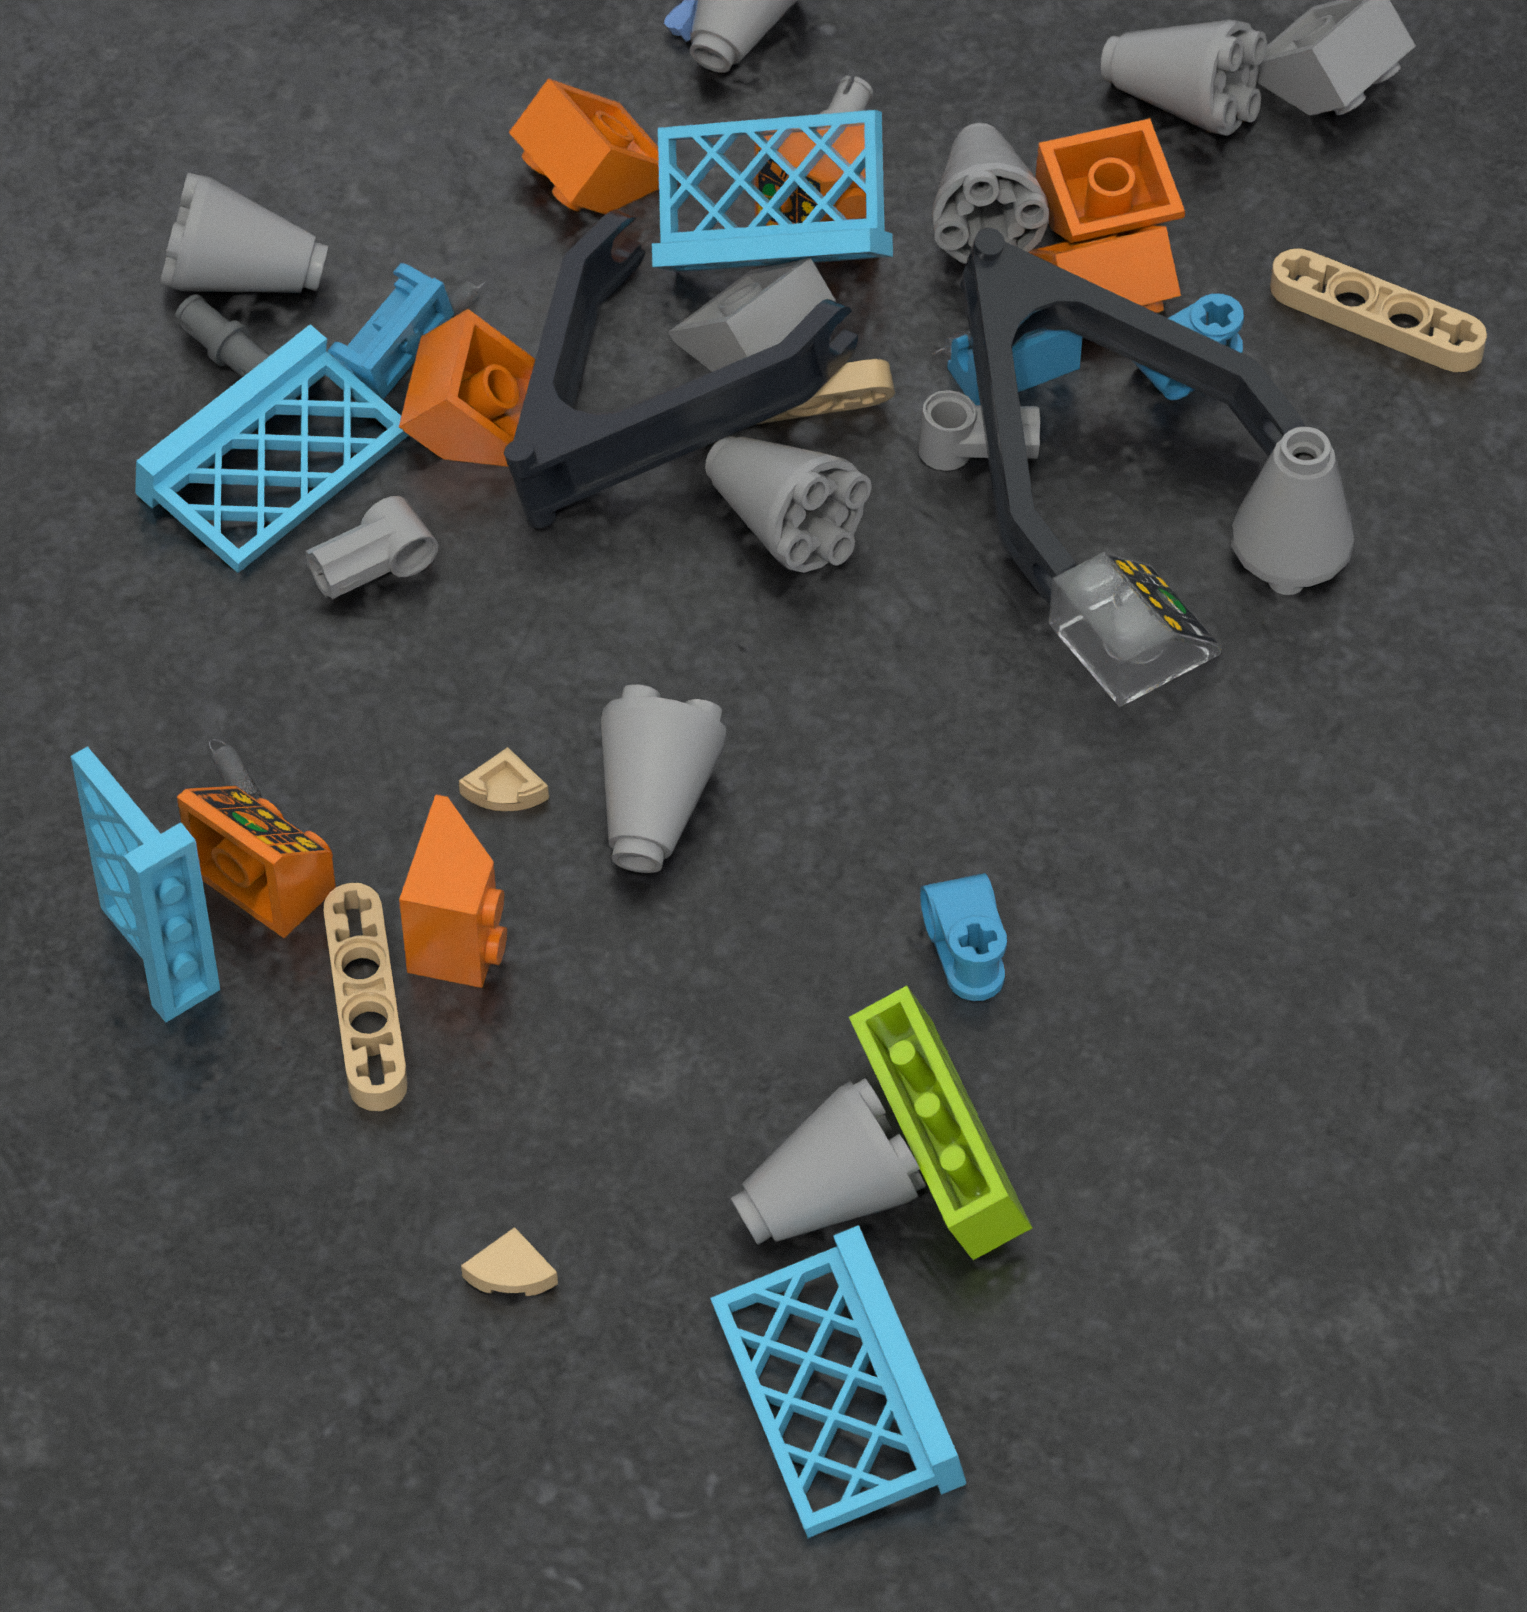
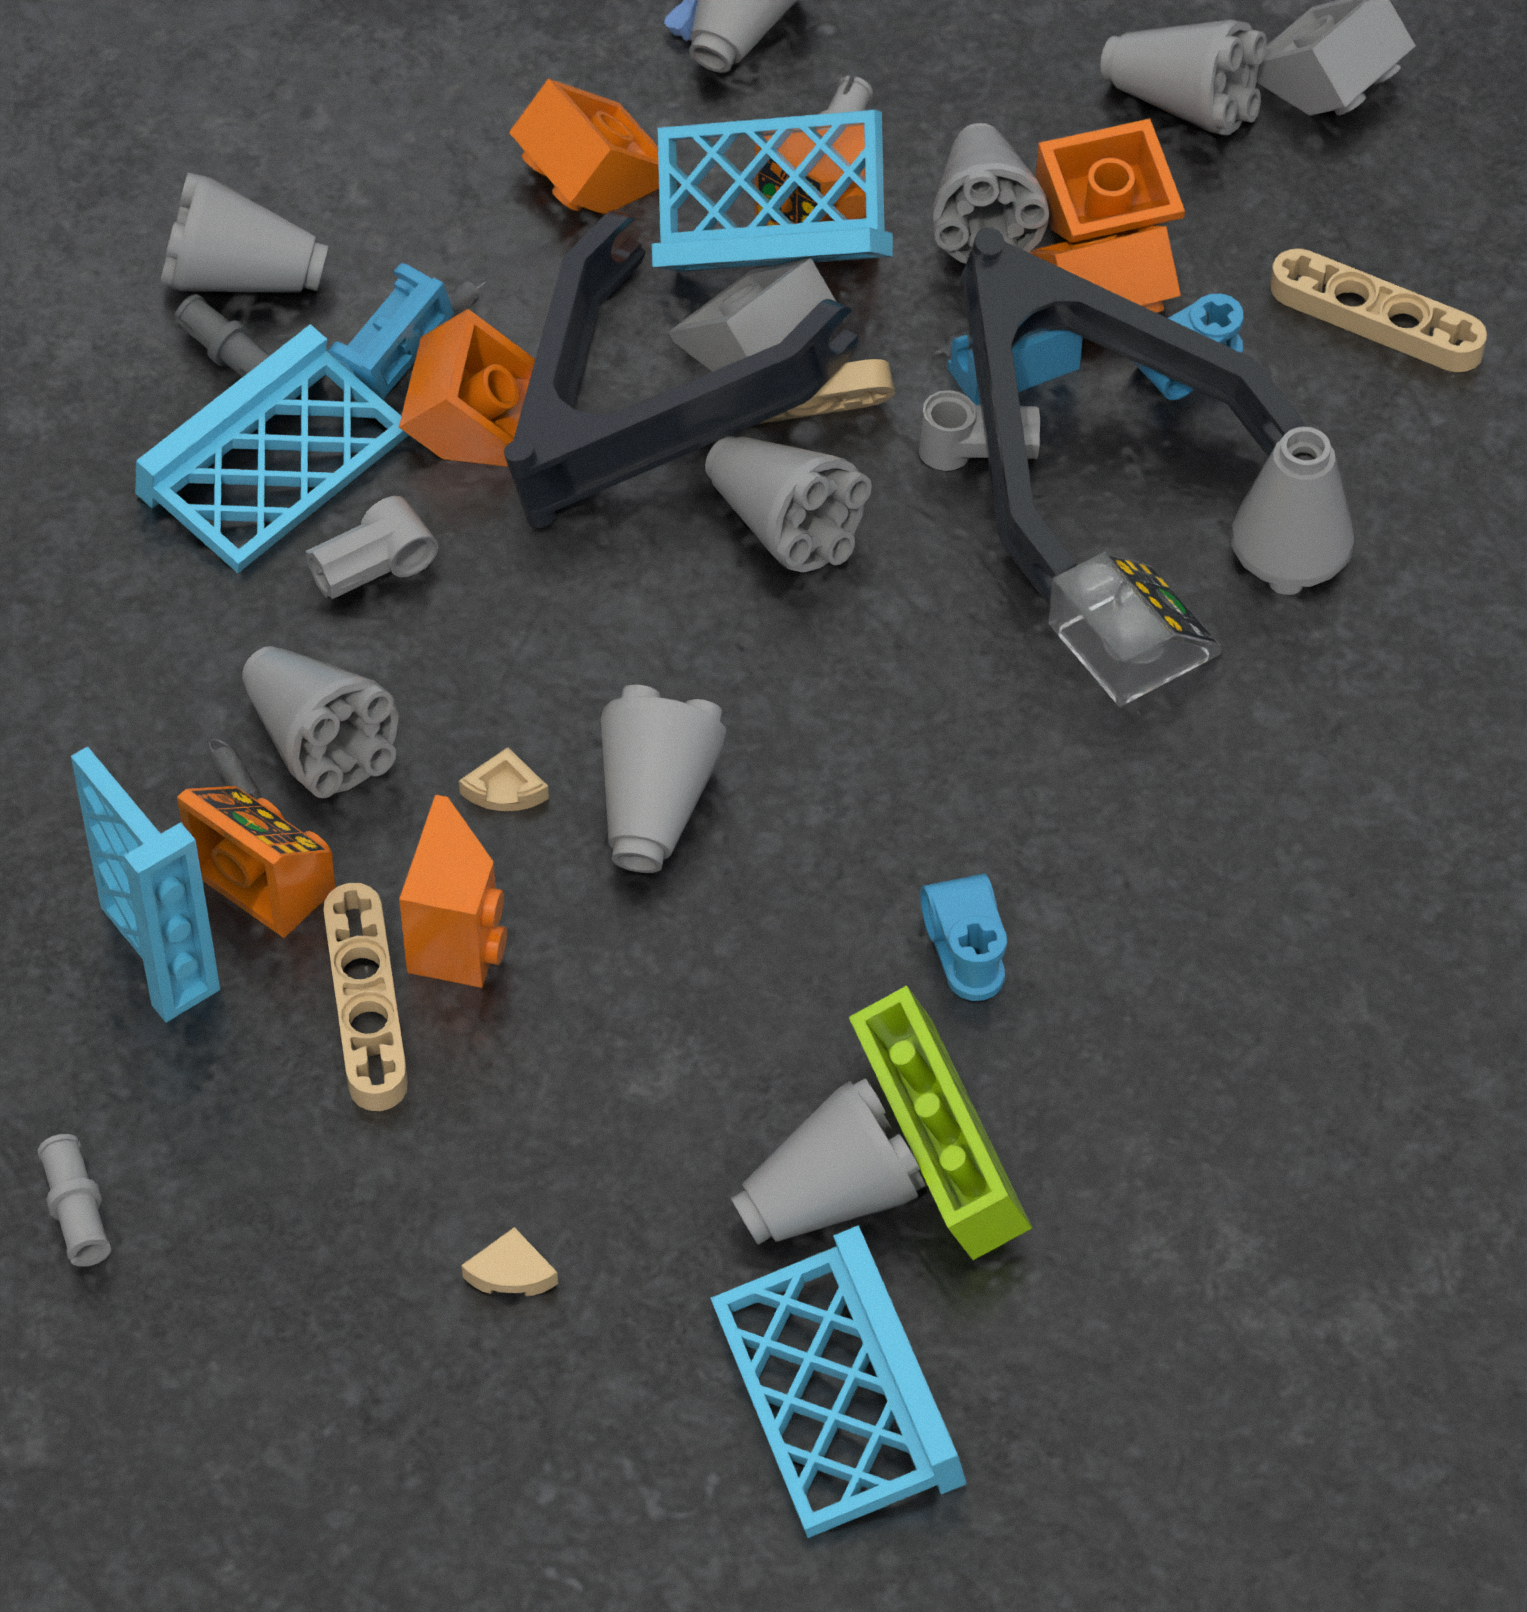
(74, 1200): none -> light grey pin
(322, 719): none -> light grey cone

